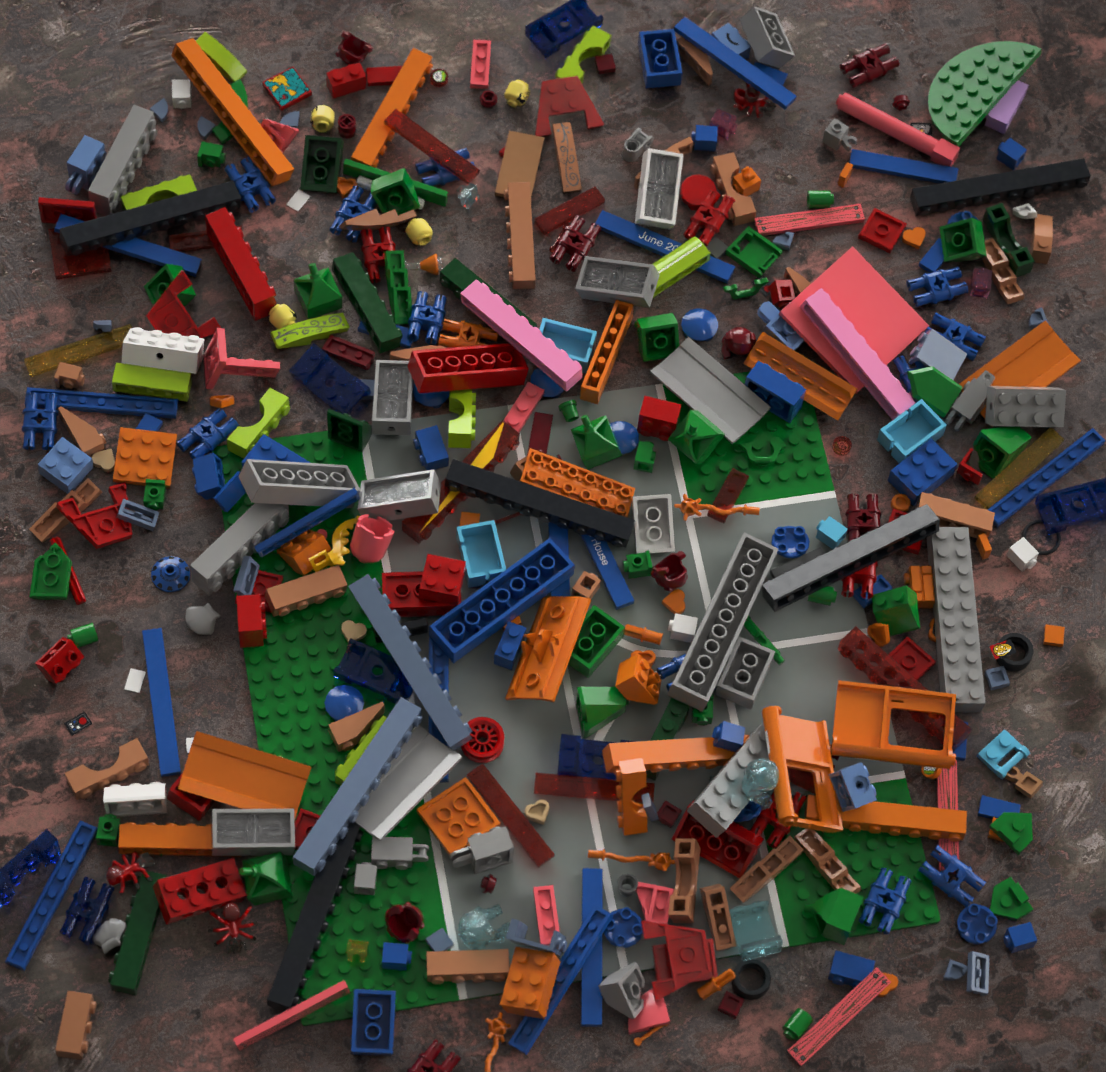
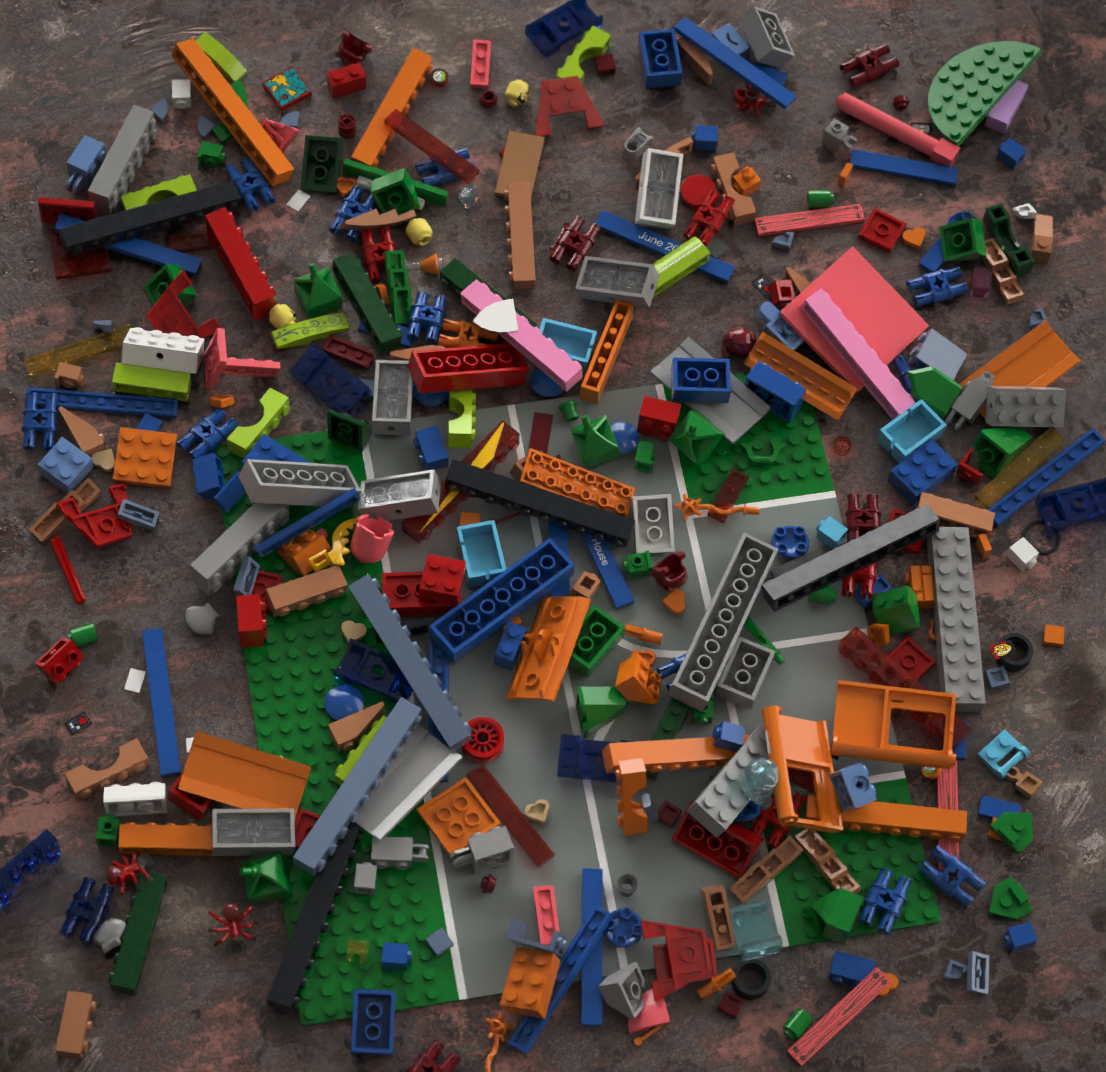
(51, 575): green tile -> none
(51, 896): blue tile -> none
(154, 494): green brick -> none
(170, 581): blue dish -> none
(202, 878): red brick -> none
(291, 1015): coral tile -> none
(322, 118): light yellow head -> none
(382, 75): red tile -> none
(382, 293): none -> orange tile
(404, 922): dark red helmet -> none
(467, 965): nougat brick -> none
(477, 932): clear light blue hair -> none
(498, 317): none -> white sticker
(524, 406): coral plate -> none
(566, 157): nougat slope -> none
(567, 211): clear red tile -> none
(584, 787): clear red tile -> none
(654, 902): coral wing -> none
(657, 336): green piece -> none
(660, 861): orange piece -> none
(683, 628): white brick -> none
(684, 896): nougat arch -> none
(699, 324): blue dish -> none
(700, 380): none -> blue brick
(726, 123): clear pink brick -> none
(745, 293): green helmet -> none
(758, 253): green container -> none
(900, 502): orange tile -> none
(963, 333): blue pin -> none
(977, 924): blue dish -> none
(1000, 187): black brick -> none

